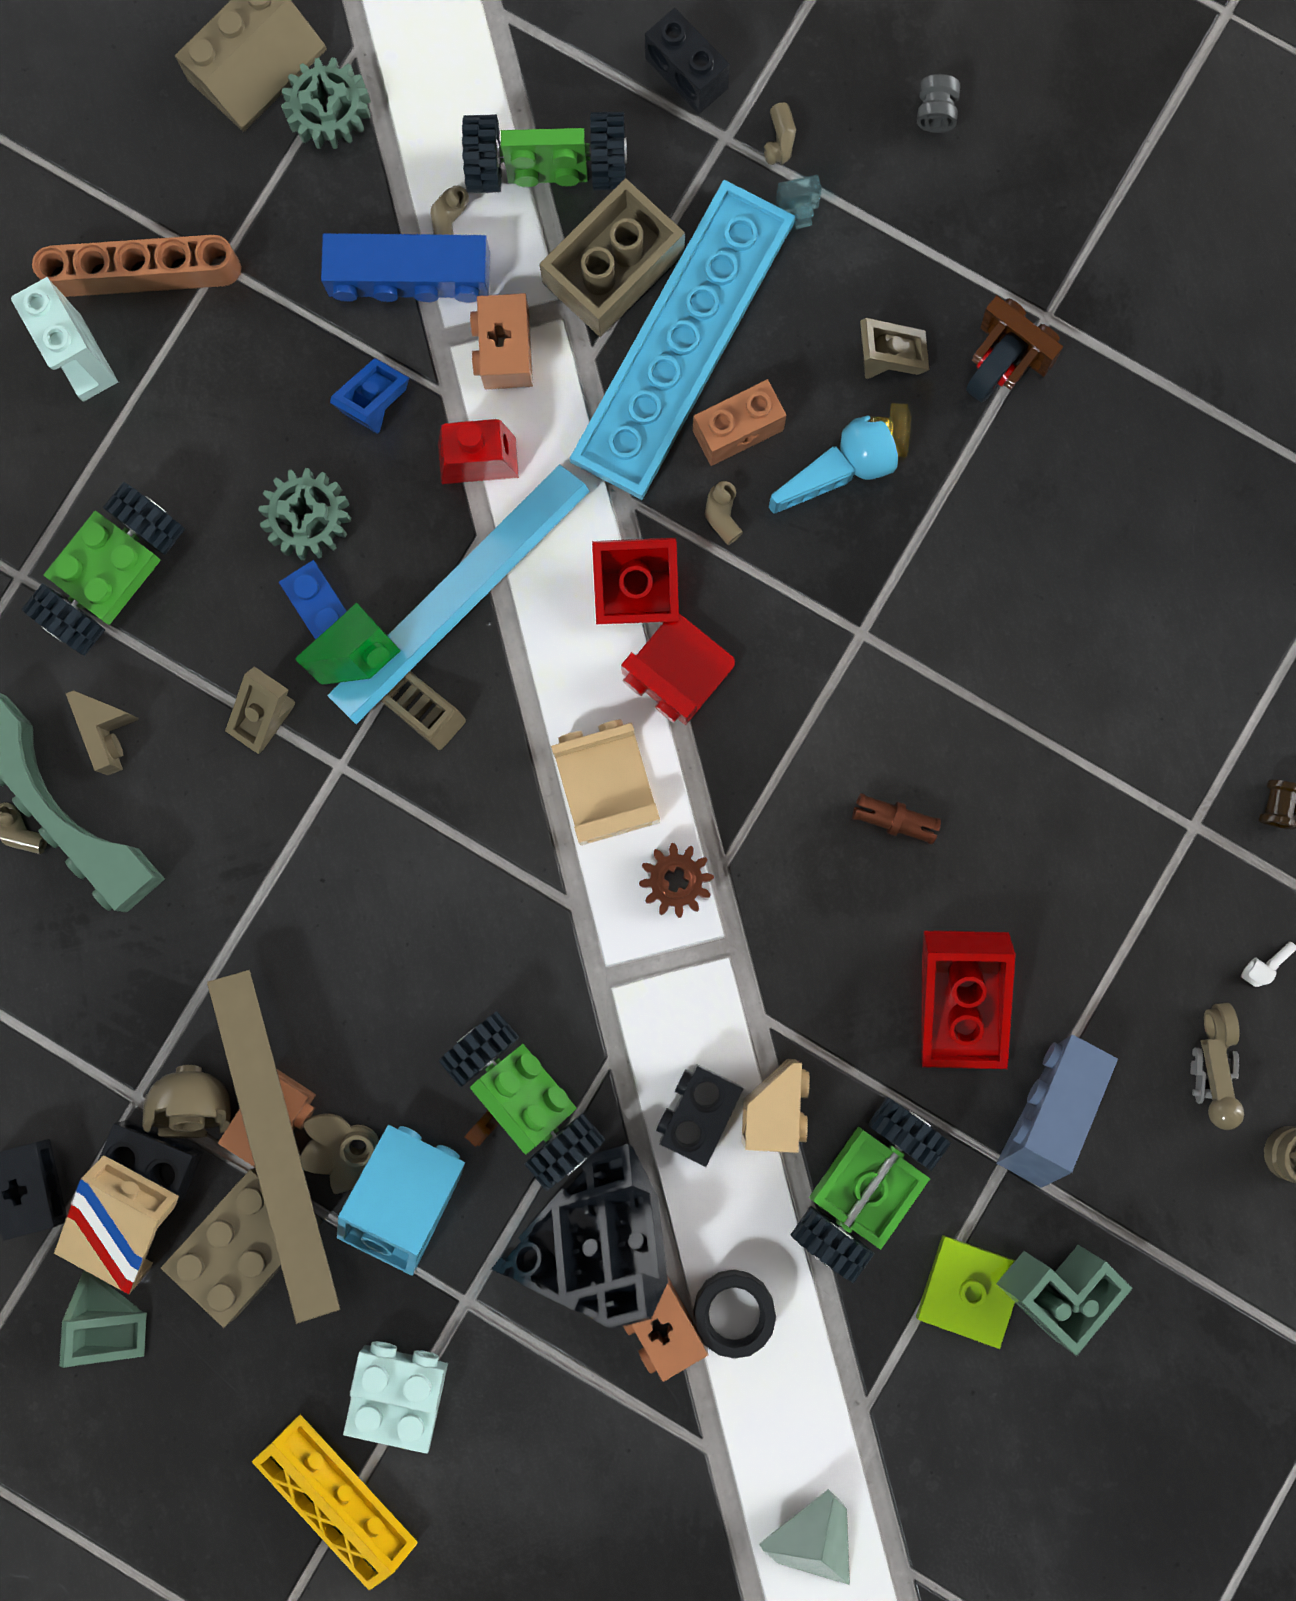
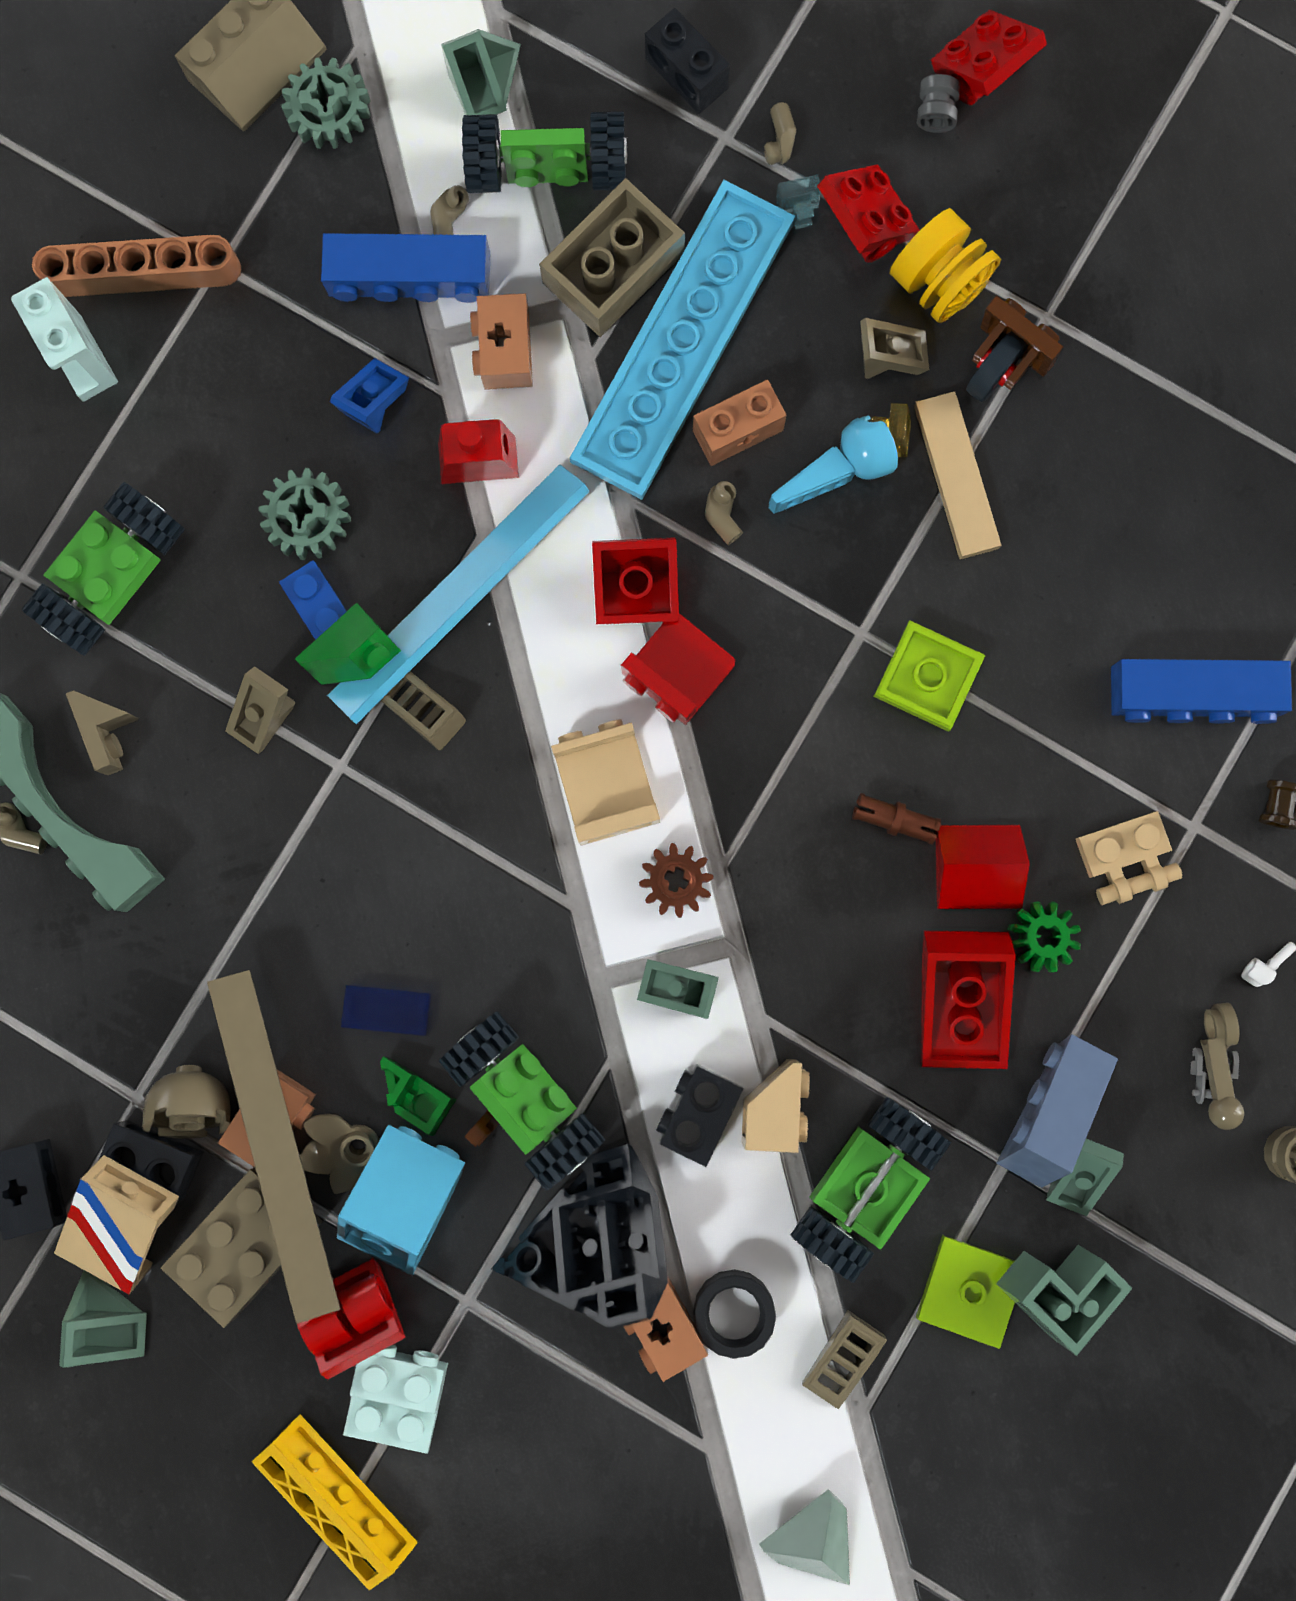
(360, 1327): none -> red plate
(386, 1010): none -> clear blue tile
(415, 1097): none -> green slope
(481, 70): none -> sand green slope
(678, 988): none -> sand green slope
(866, 1356): none -> dark tan slope
(869, 210): none -> red plate
(929, 676): none -> lime plate
(939, 260): none -> yellow wheel
(957, 475): none -> tan tile
(981, 867): none -> red slope
(988, 54): none -> red plate
(1046, 953): none -> green gear
(1089, 1180): none -> sand green slope
(1124, 845): none -> tan plate
(1201, 689): none -> blue brick

